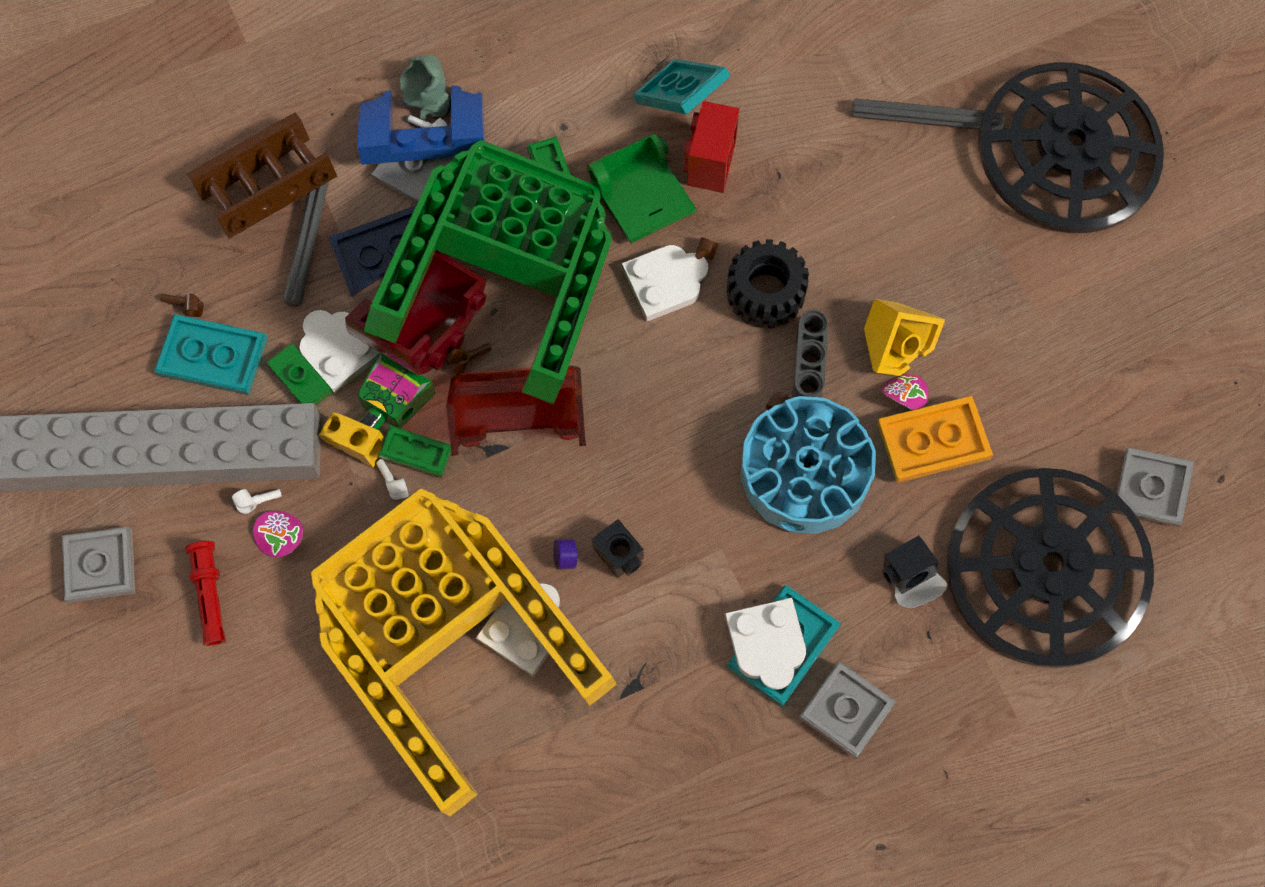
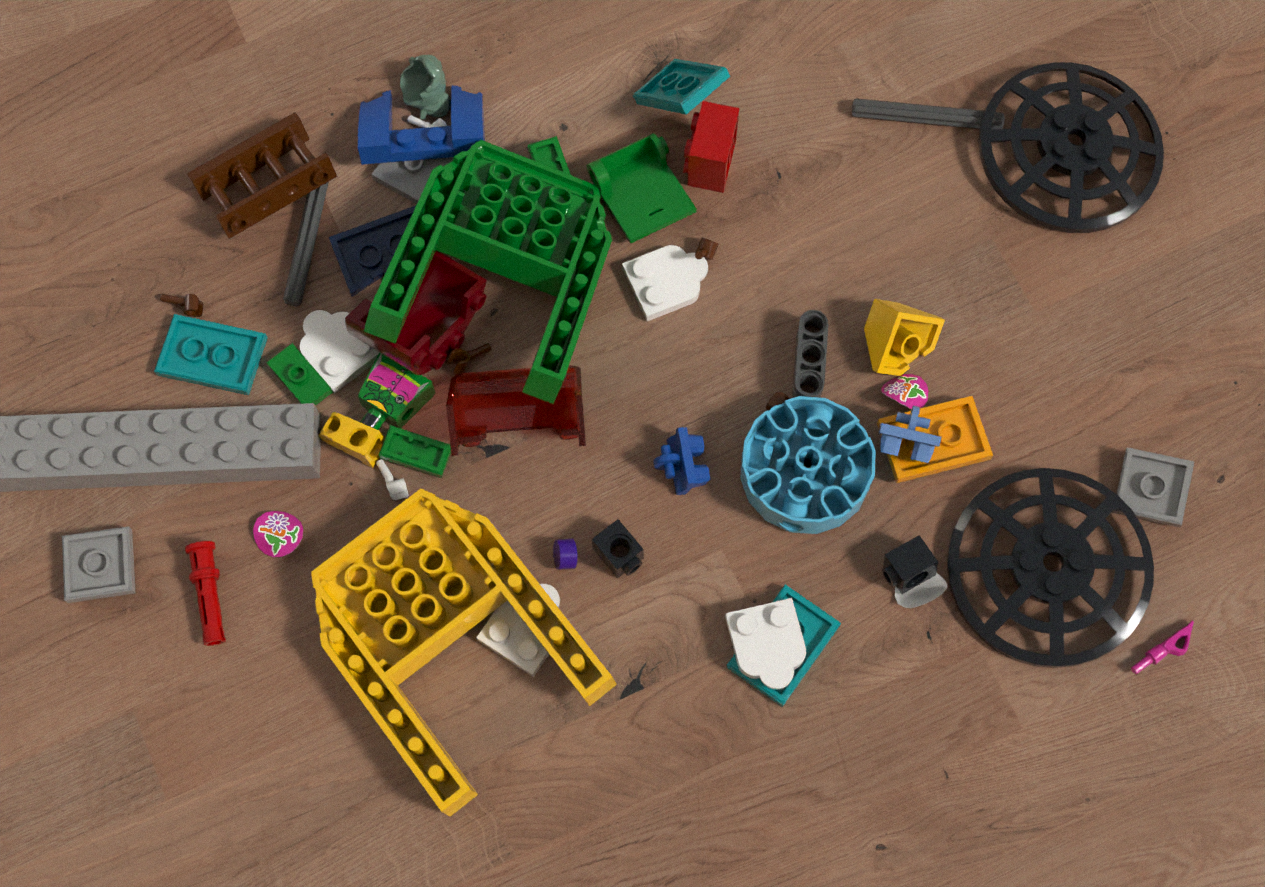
(246, 503): white hand -> none
(678, 461): none -> blue hips
(767, 260): black tyre -> none
(847, 709): light grey plate -> none
(923, 442): none -> medium blue hips
(1168, 646): none -> dark pink hand

